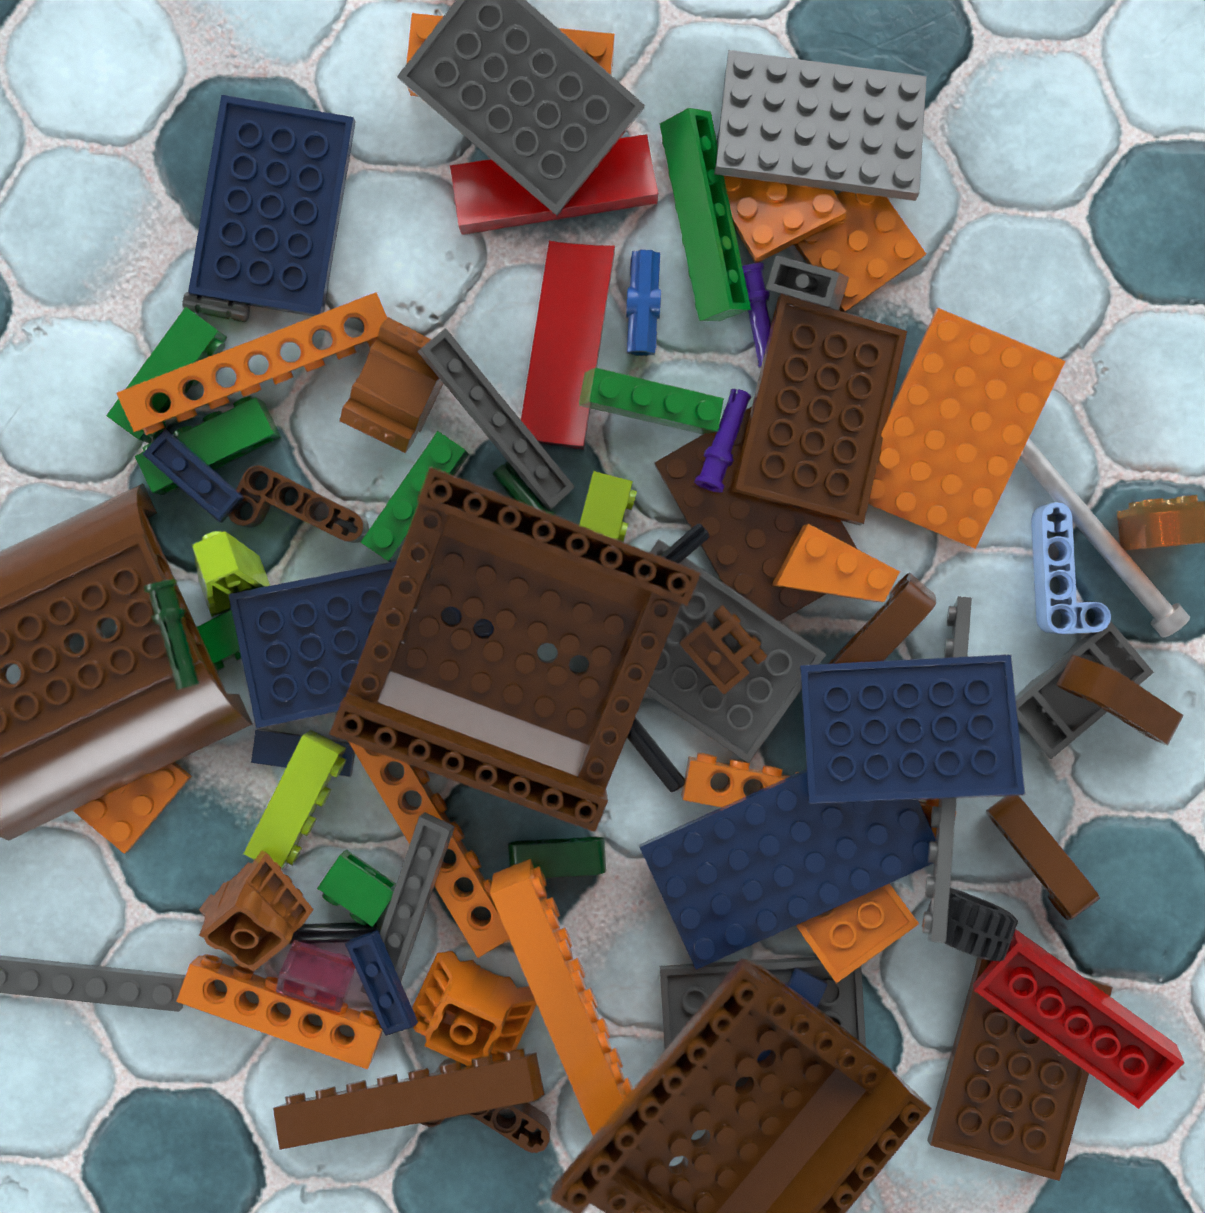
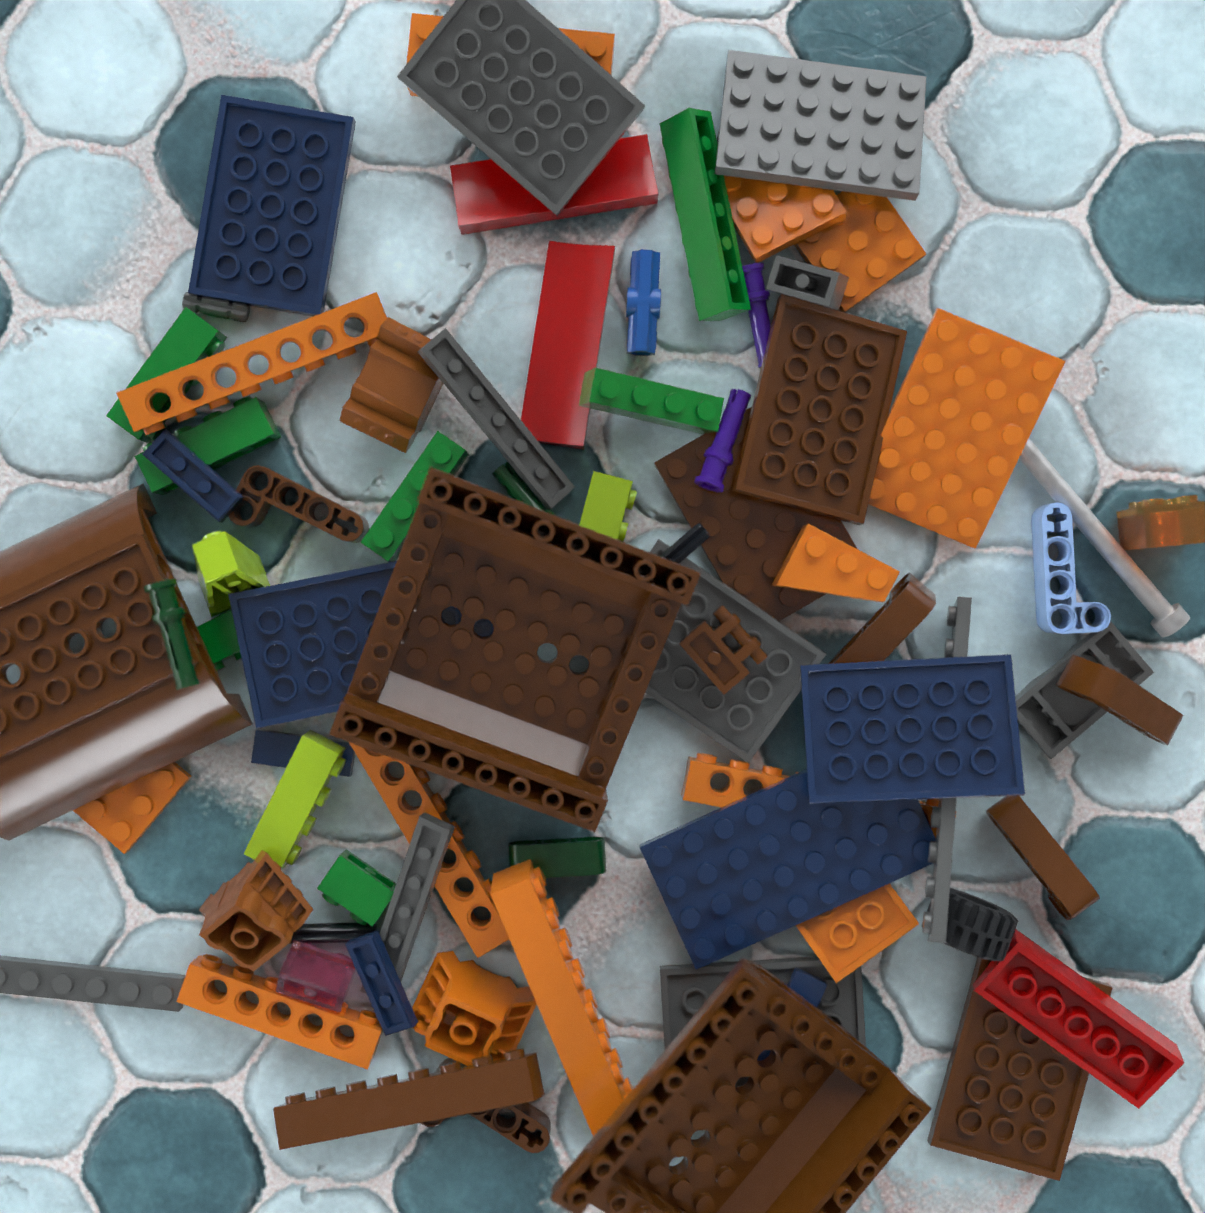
(655, 757): black axle -> none

